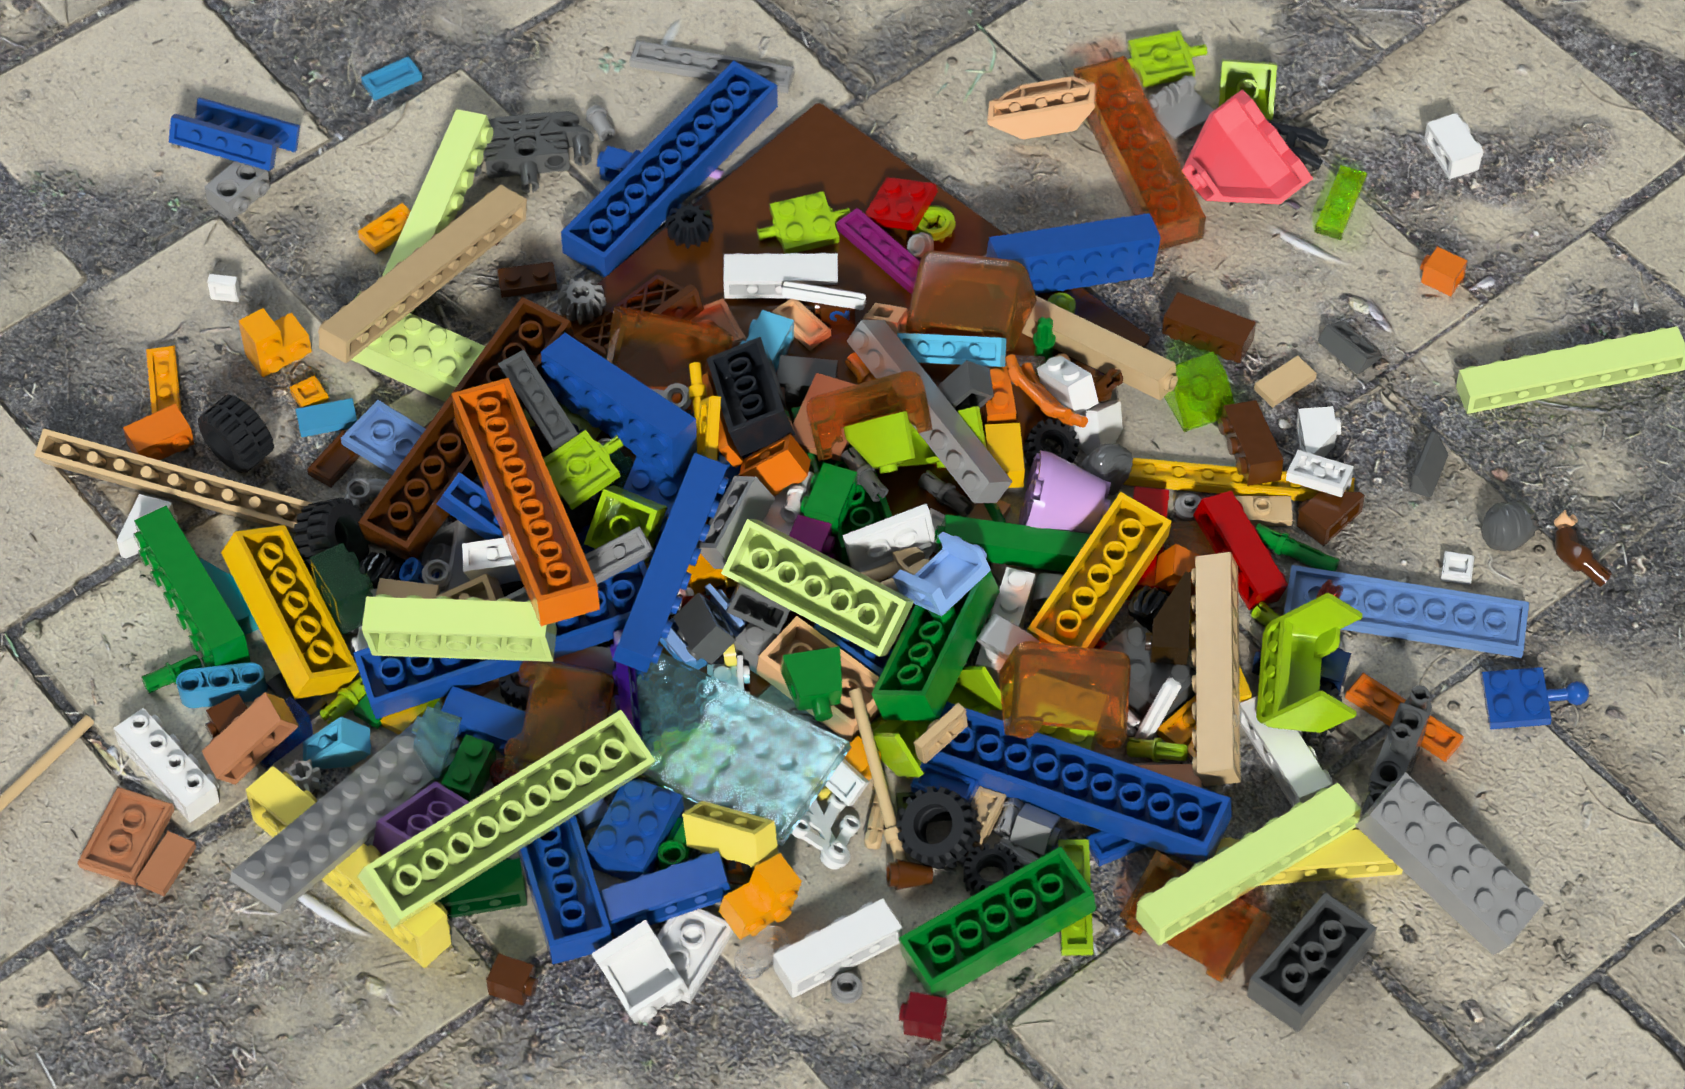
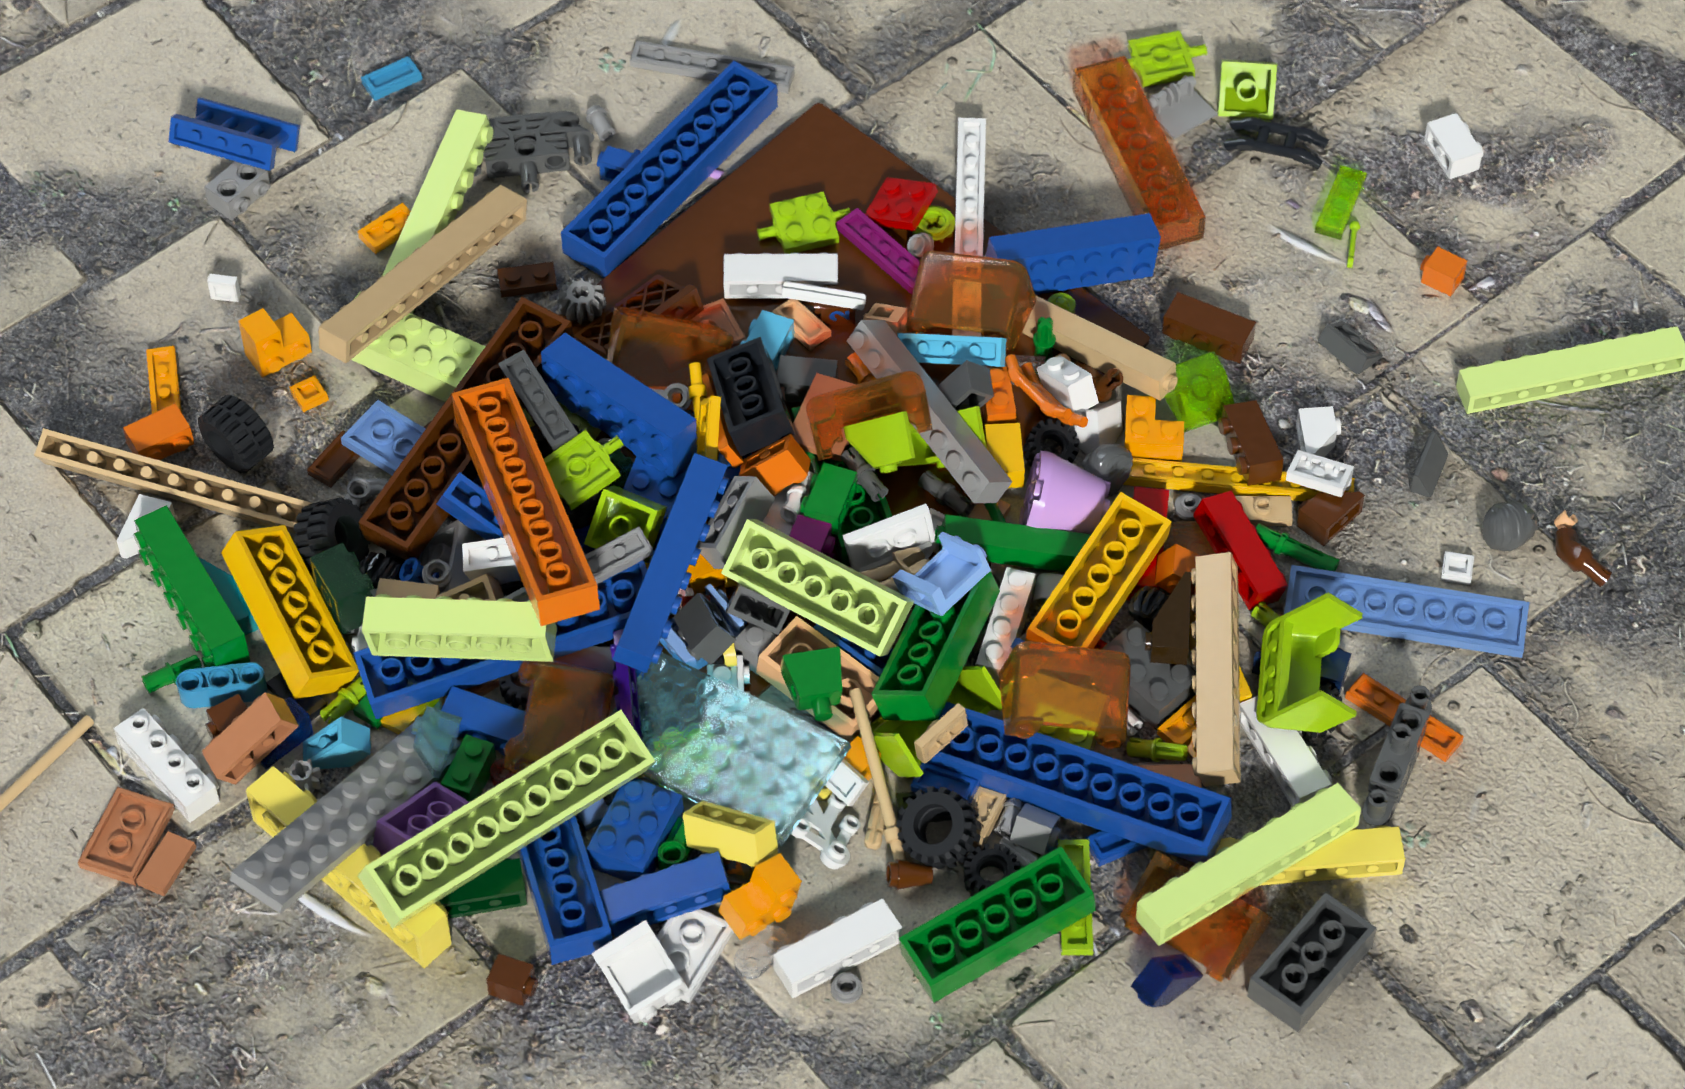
(326, 417): dark azure tile -> none
(689, 225): black gear -> none
(924, 1015): dark red brick -> none
(970, 192): none -> white plate
(1002, 636): light grey beam -> none
(1043, 107): light nougat wedge -> none
(1151, 437): none -> light orange brick
(1158, 709): white axle -> none
(1165, 979): none -> clear blue slope
(1243, 157): coral panel -> none
(1285, 381): tan tile -> none
(1329, 587): clear red bush -> none
(1354, 226): none -> lime hinge
(1449, 864): light grey brick -> none
(1521, 697): blue plate -> none

